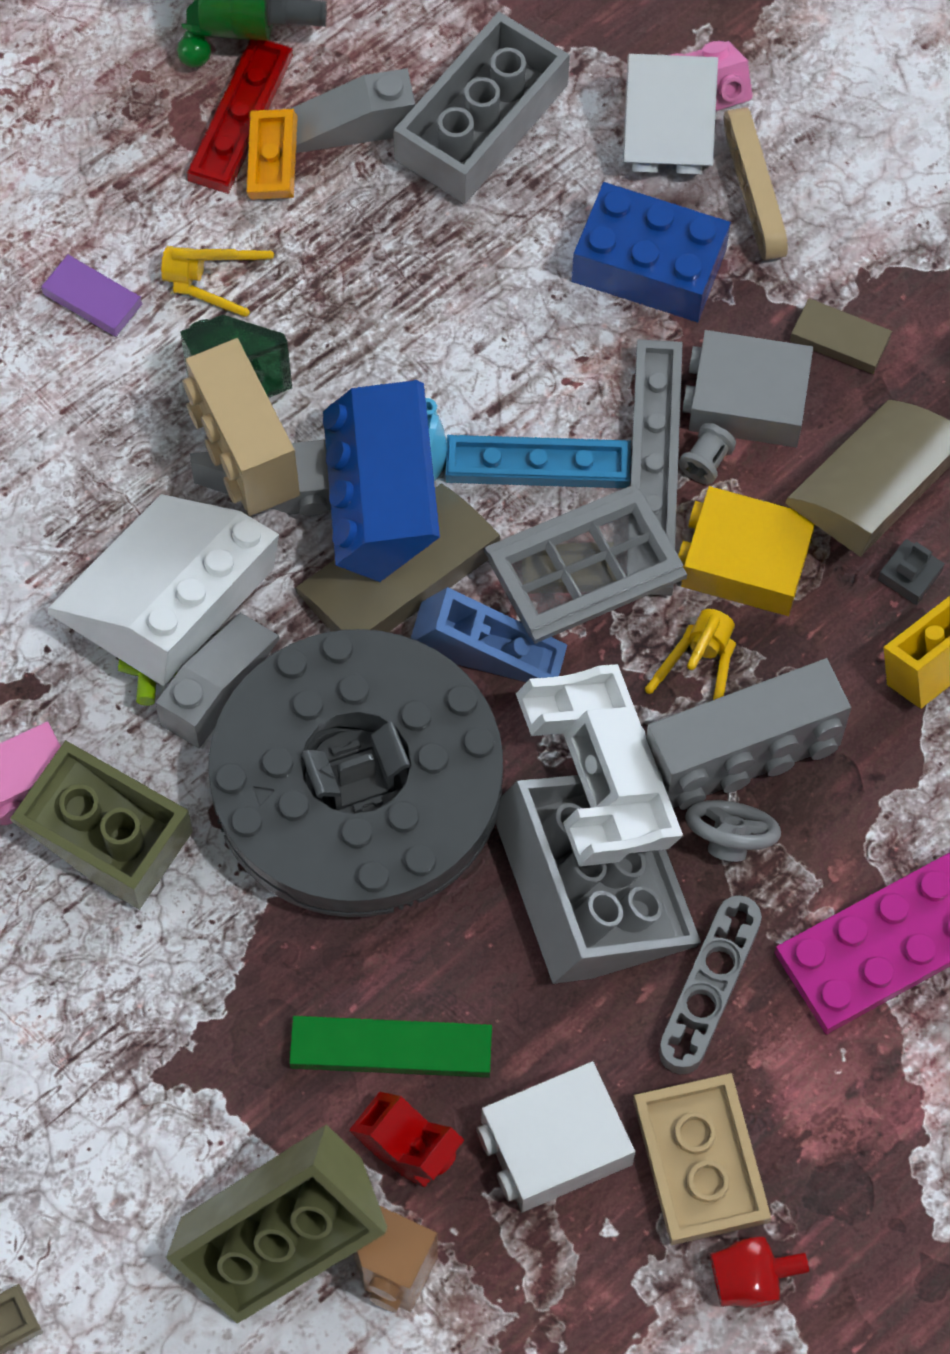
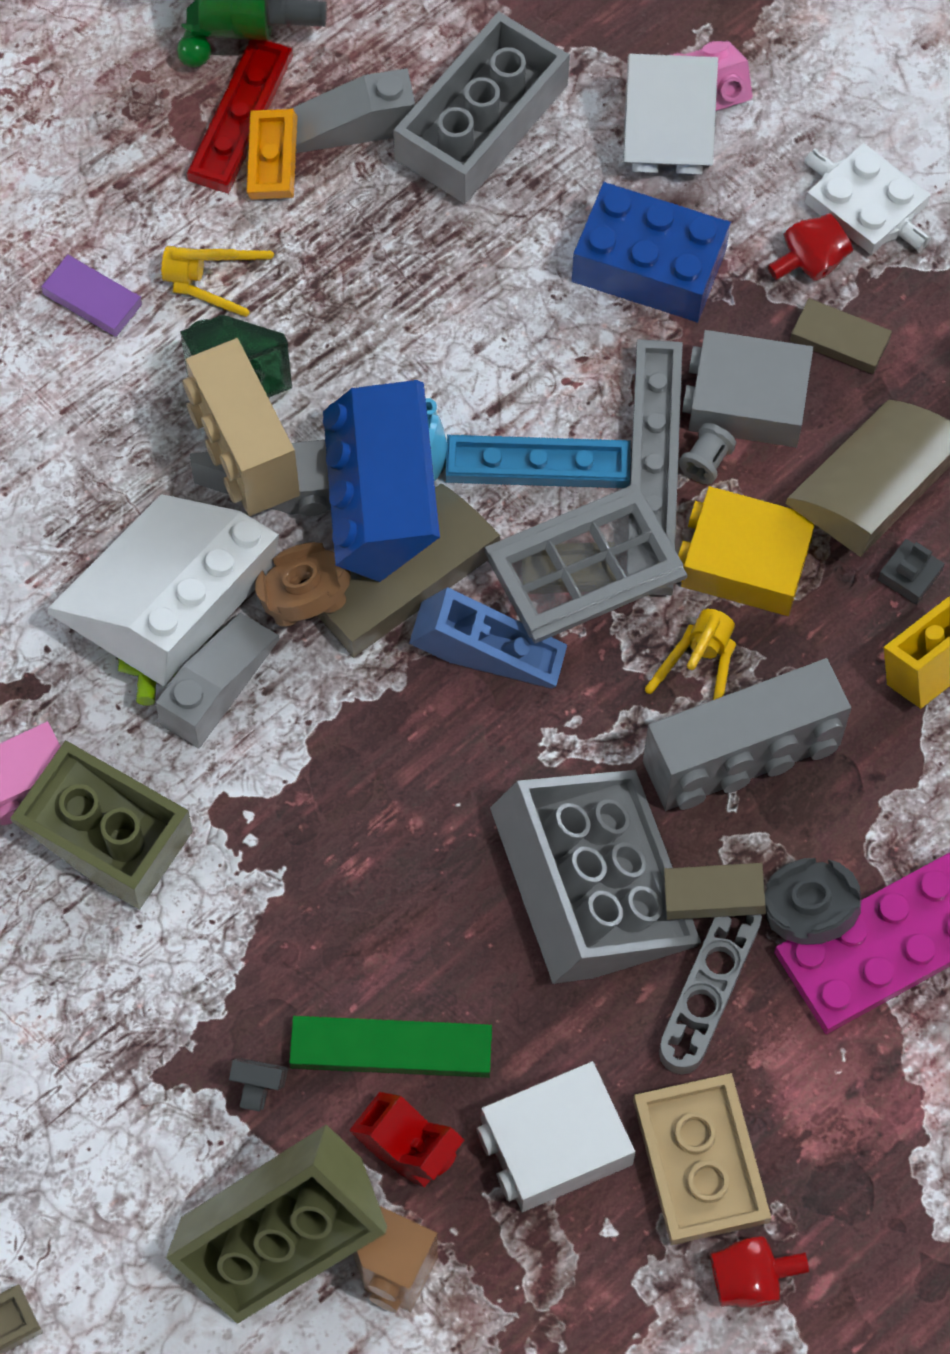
(257, 1079): none -> dark grey tile
(292, 601): none -> medium nougat plate
(356, 772): dark grey piece -> none
(612, 760): white bracket -> none
(714, 891): none -> dark tan tile
(731, 833): light grey piece -> none
(755, 184): tan beam -> none
(812, 901): none -> dark grey tile
(814, 246): none -> red piece
(868, 198): none -> white plate

